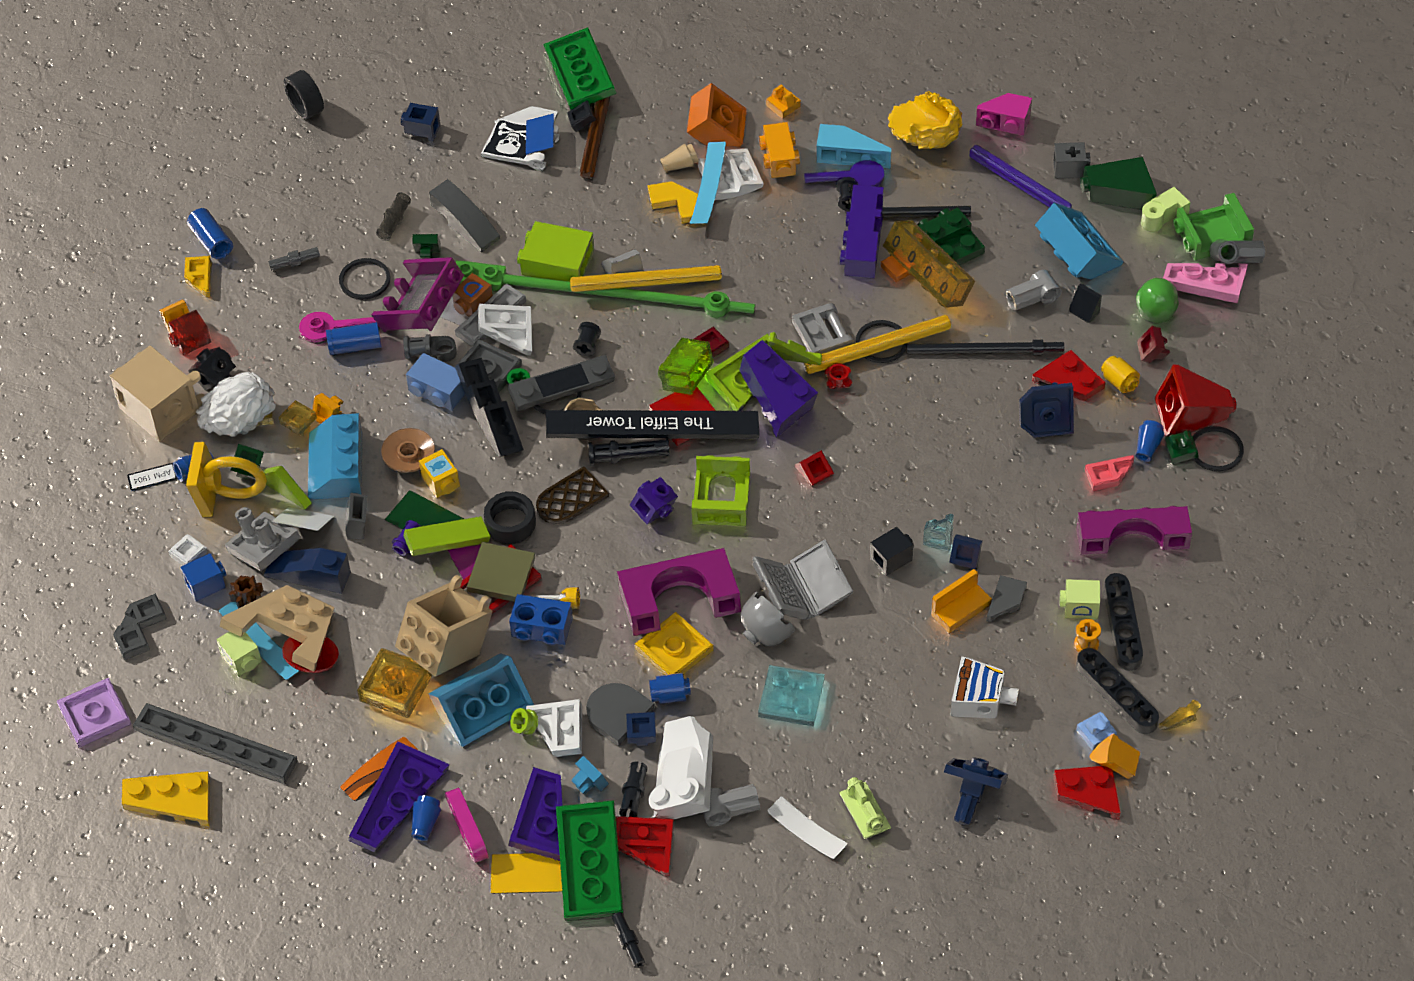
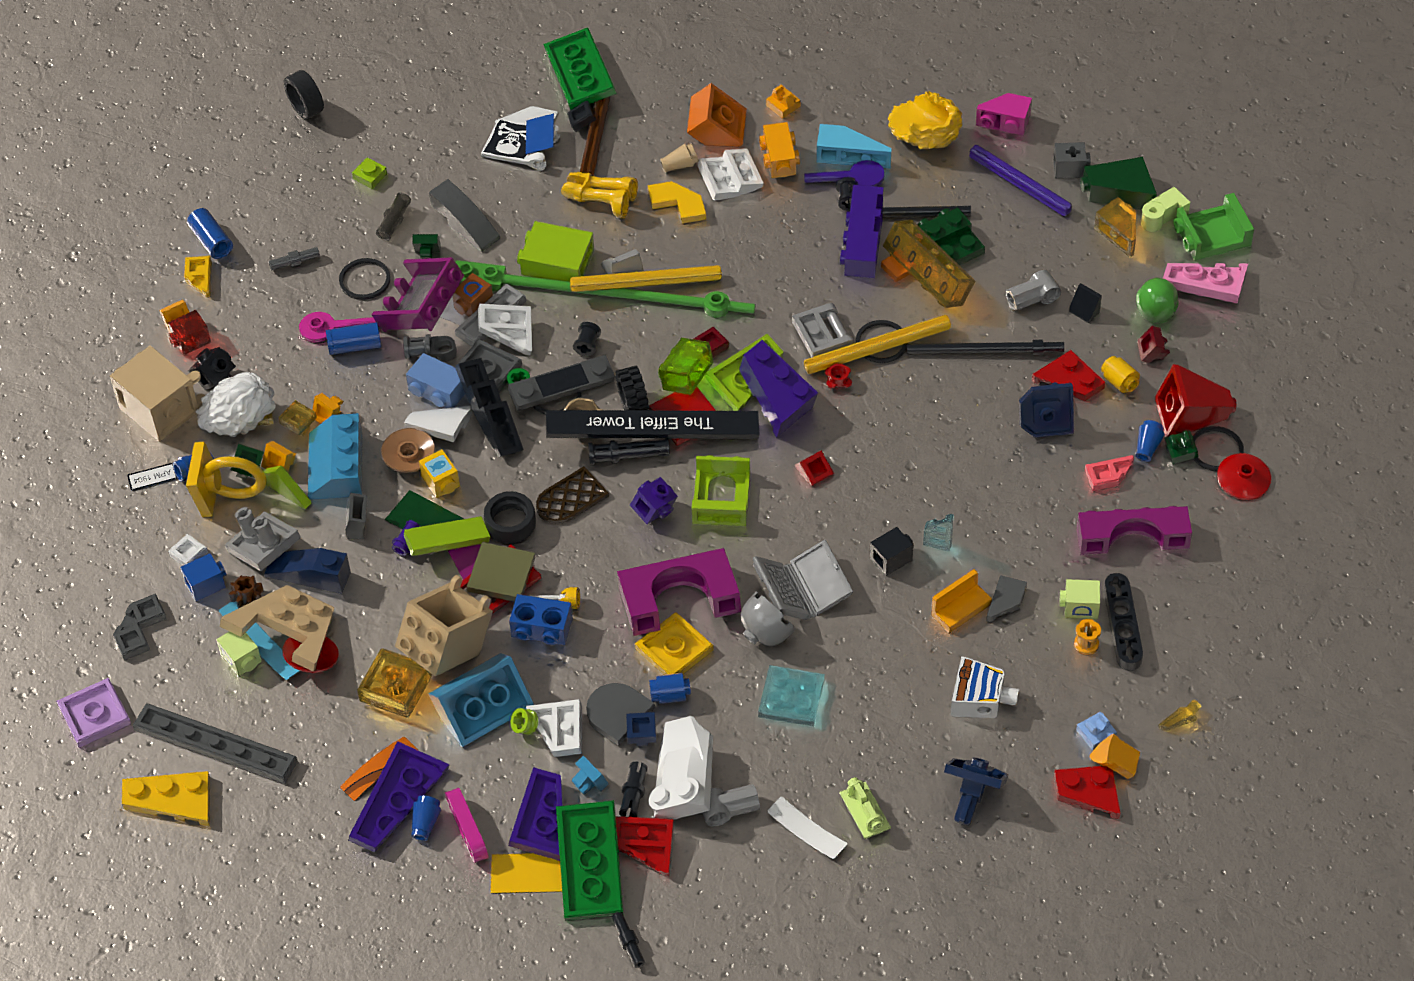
(277, 455): none -> light orange tile
(303, 518): white sticker -> none
(369, 173): none -> lime plate
(421, 121): dark blue brick -> none
(440, 423): none -> white slope
(617, 193): none -> yellow piece
(631, 389): none -> black tyre
(709, 182): medium azure sticker -> none
(793, 351): lime tile -> none
(965, 551): dark blue tile -> none
(1077, 242): dark azure slope -> none
(1118, 225): none -> clear yellow slope
(1120, 688): black beam -> none
(1238, 251): dark grey piece -> none
(1240, 484): none -> red dish

